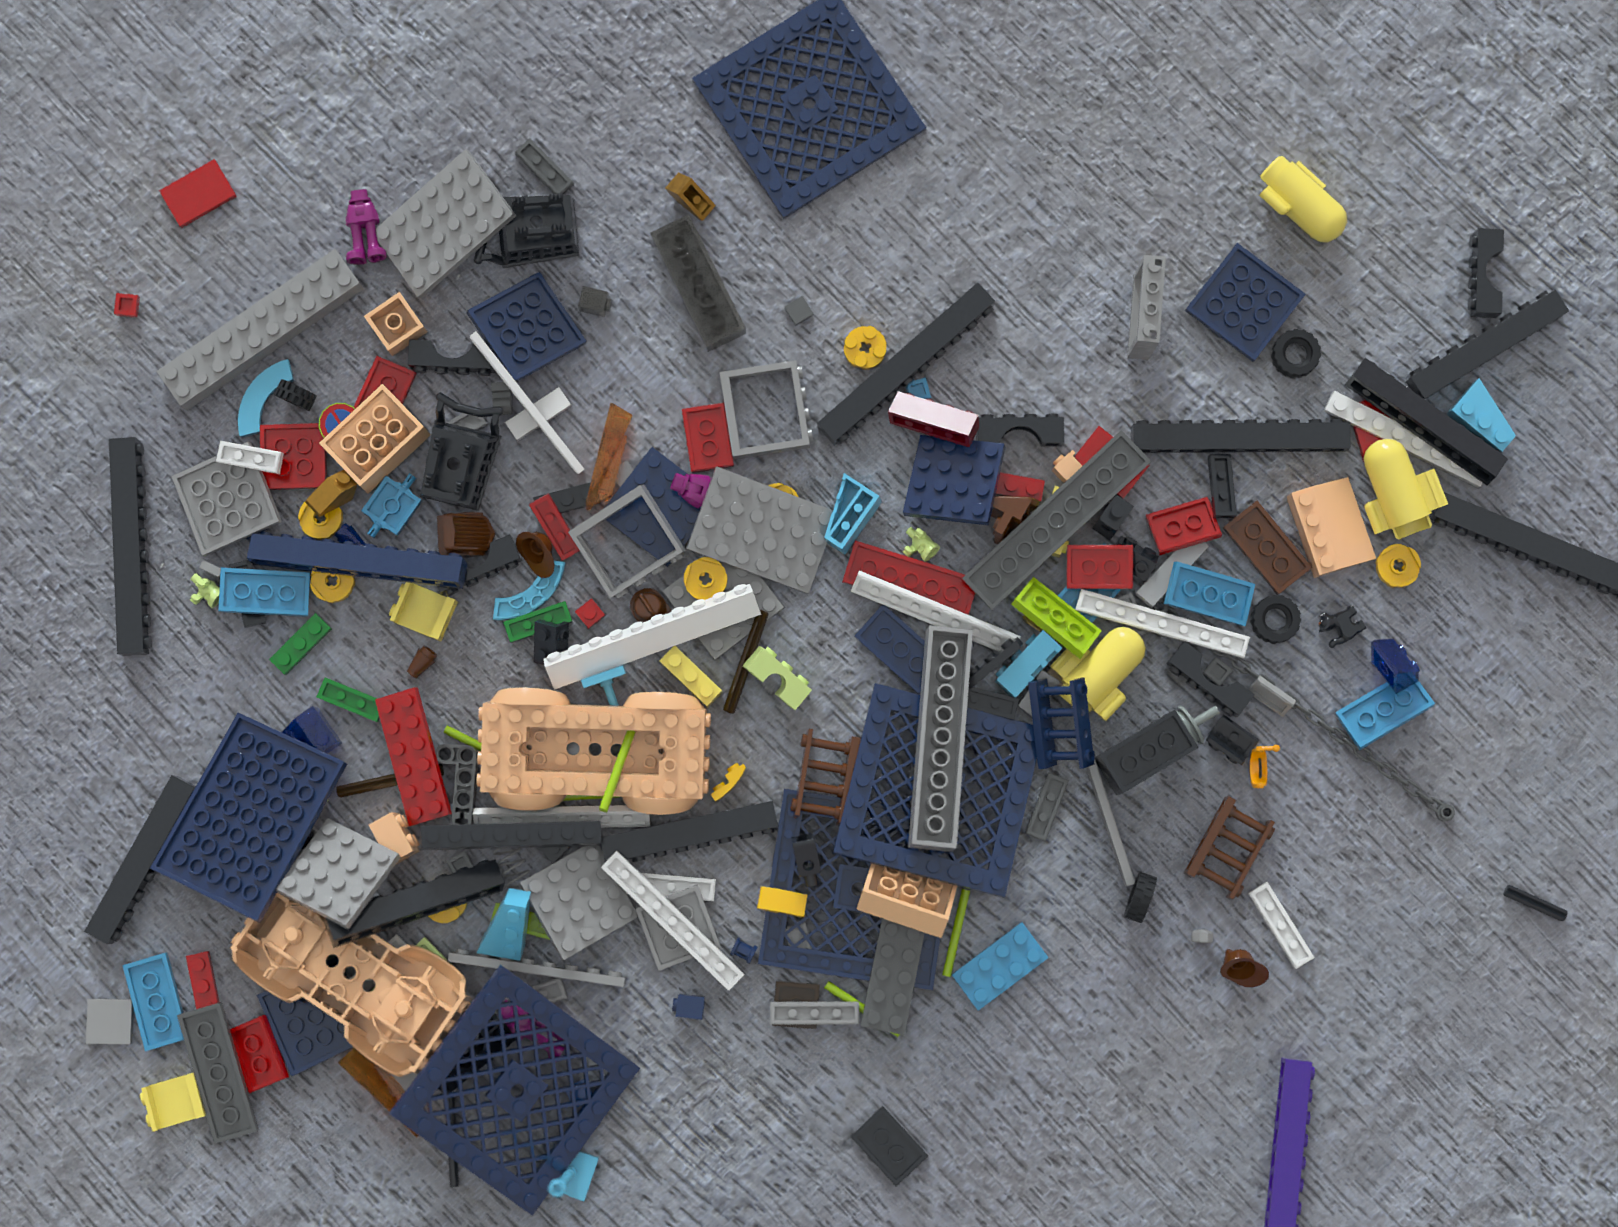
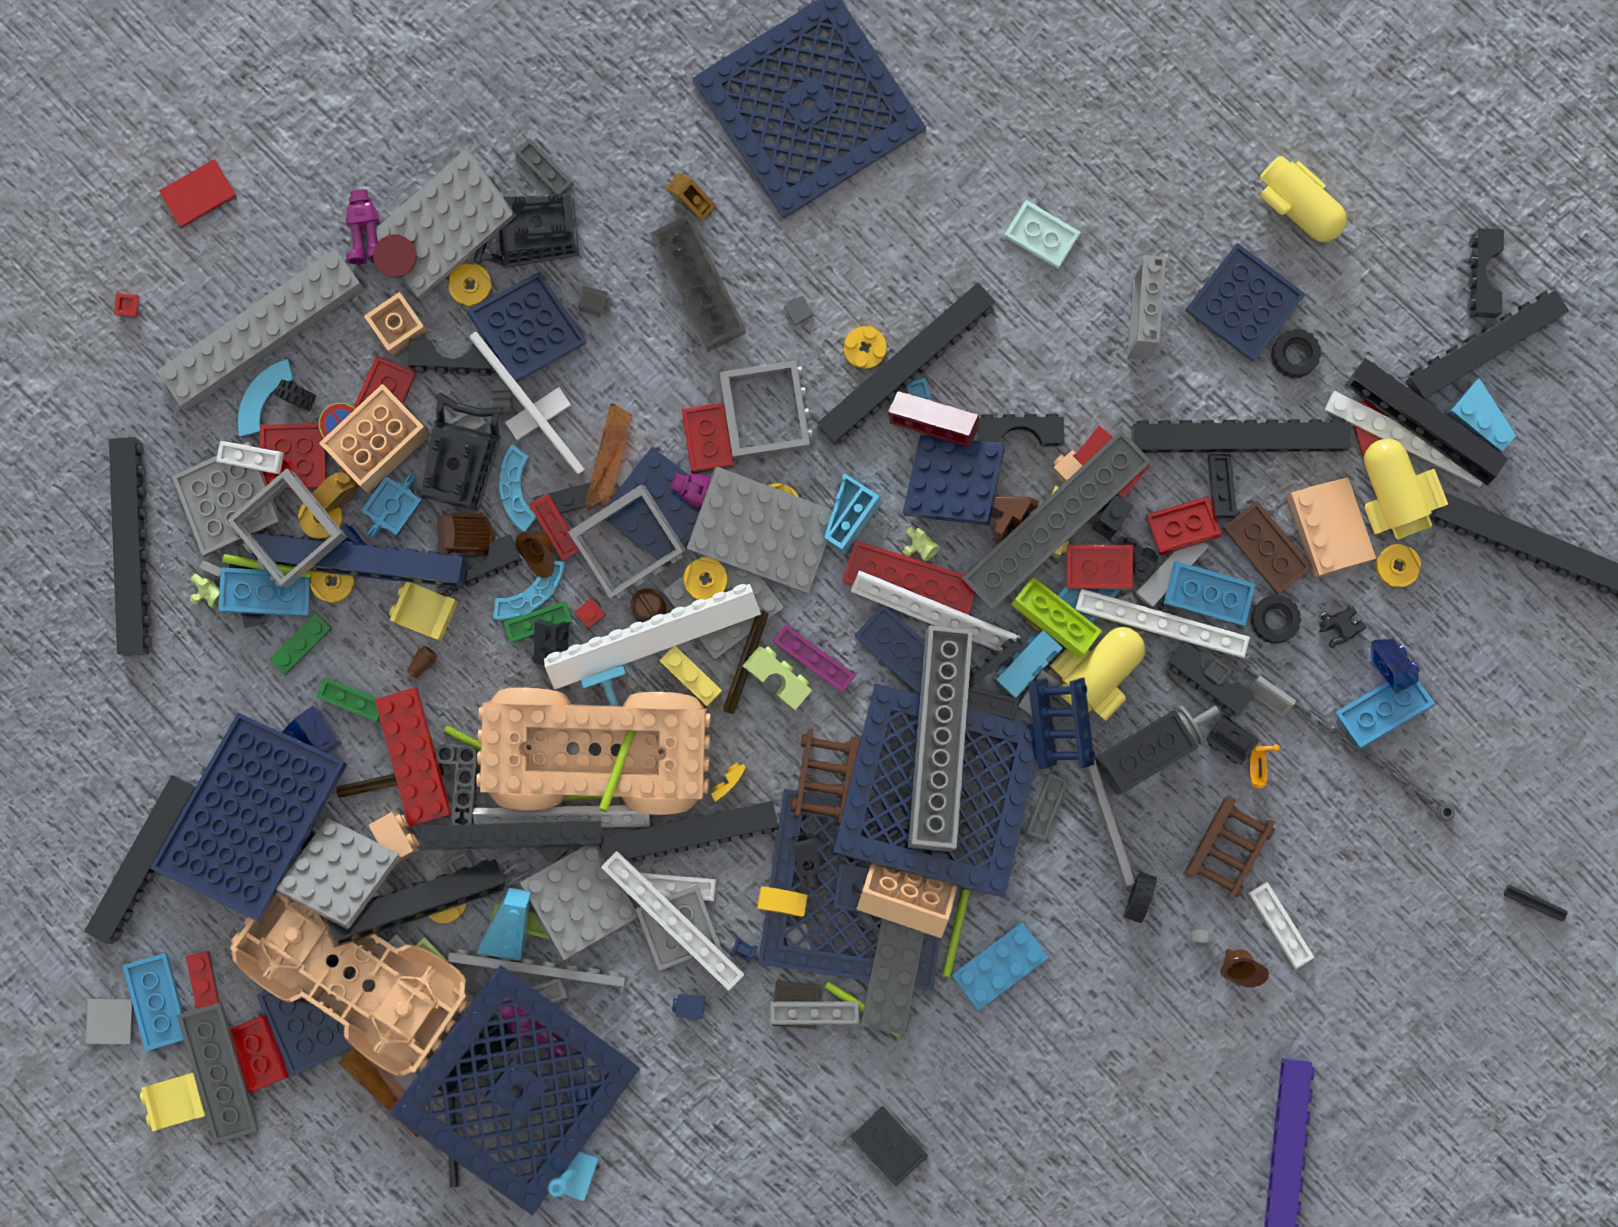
(238, 528): none -> light grey window
(241, 561): none -> lime bar
(395, 256): none -> dark red tile
(472, 273): none -> yellow plate
(511, 489): none -> medium azure tile
(814, 658): none -> magenta plate
(1019, 486): red plate -> none
(1042, 234): none -> light aqua tile

